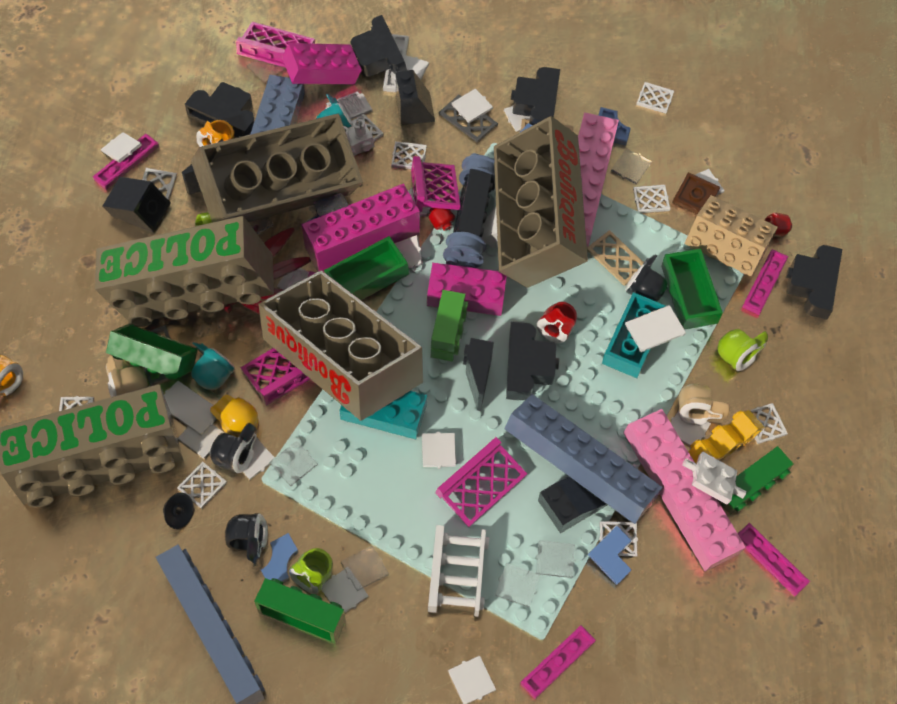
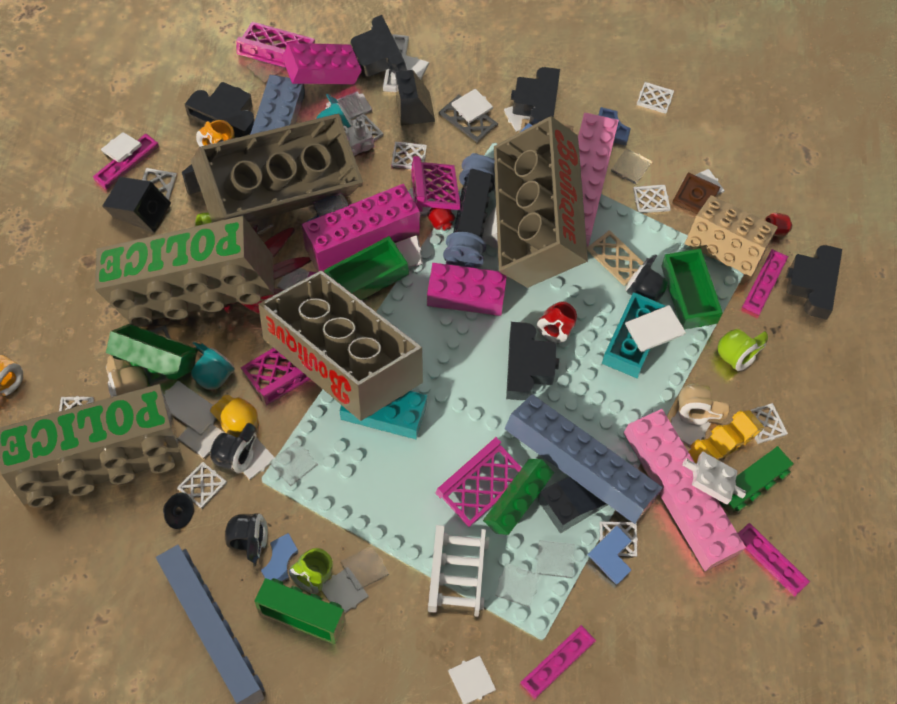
(438, 450): white piece -> none
(449, 326): bright green piece -> none
(478, 362): black slope -> none
(518, 496): none -> green brick

